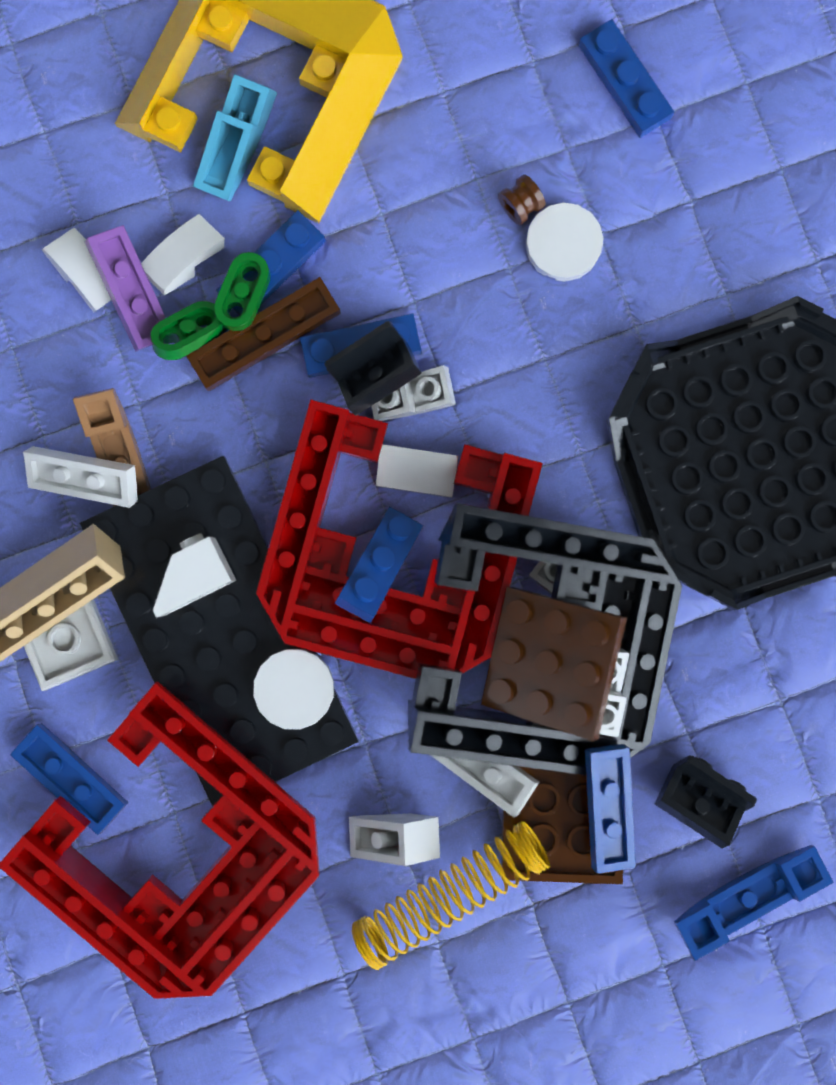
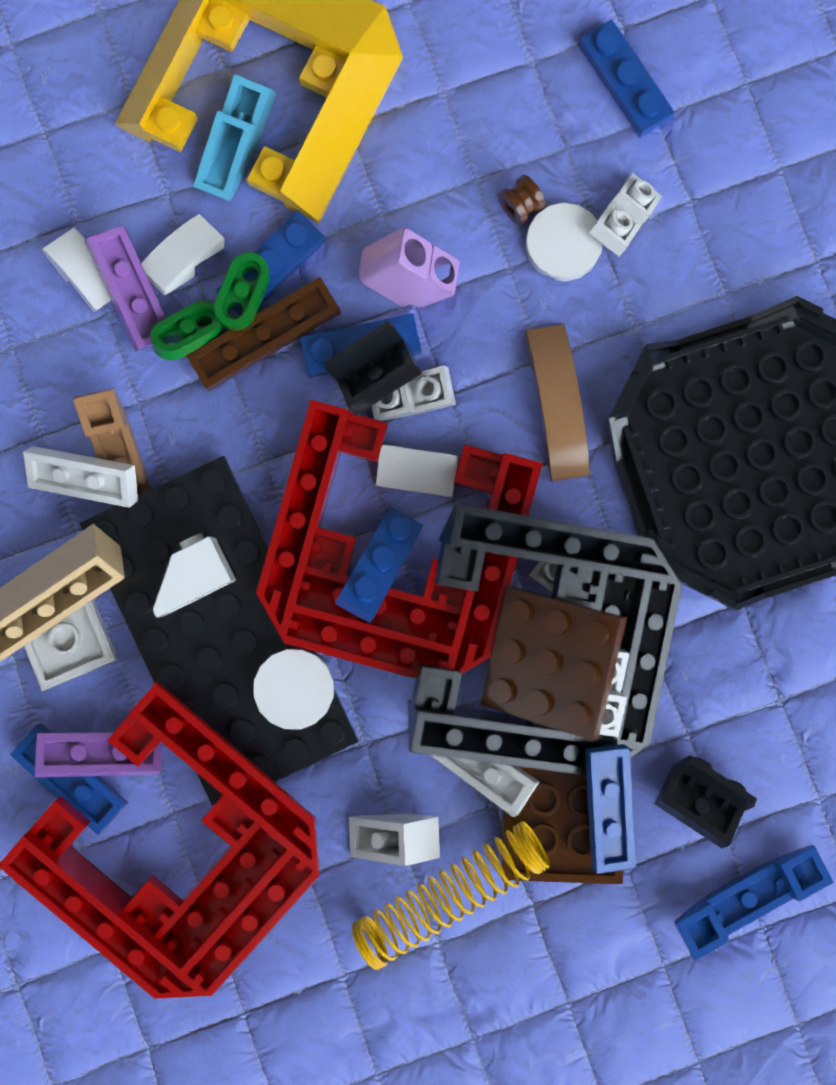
(87, 756): none -> medium lavender plate
(389, 269): none -> lavender piece
(559, 402): none -> medium nougat slope
(625, 214): none -> white slope

